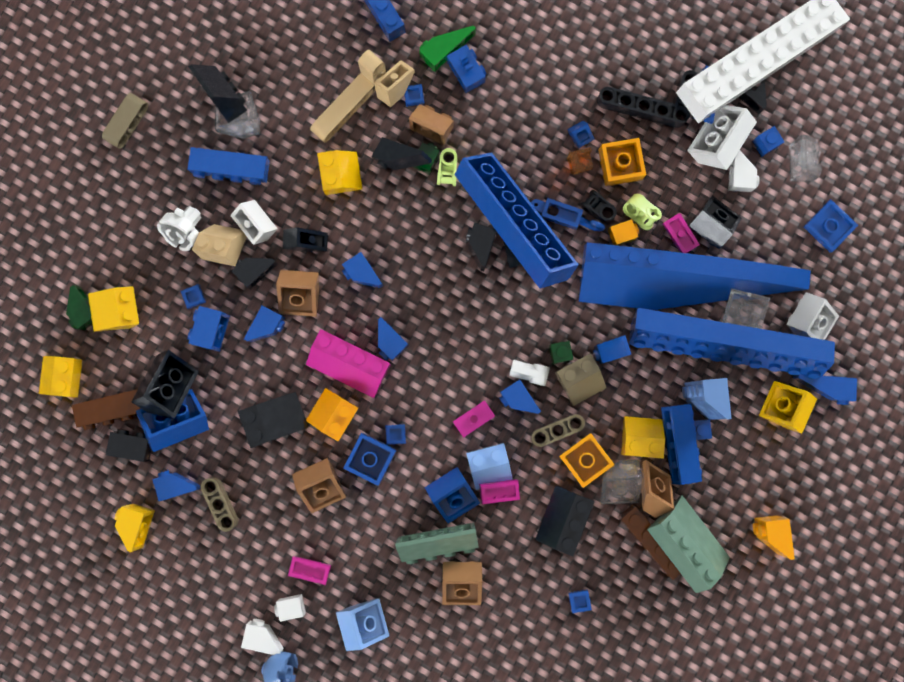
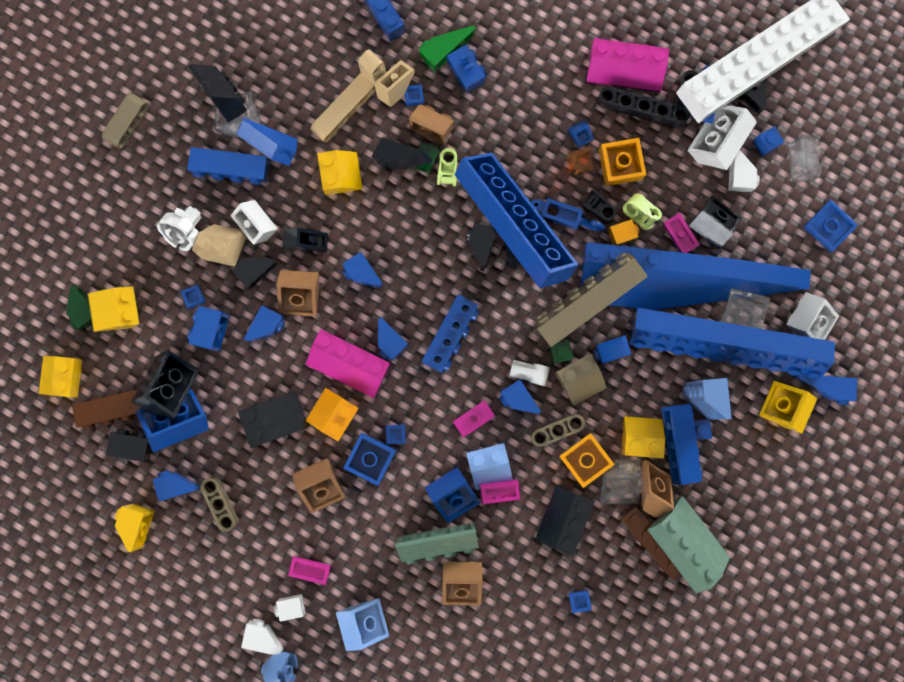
(268, 141): none -> blue slope
(449, 334): none -> blue brick
(590, 298): none -> dark tan brick
(627, 65): none -> dark pink slope
(776, 534): light orange slope -> none

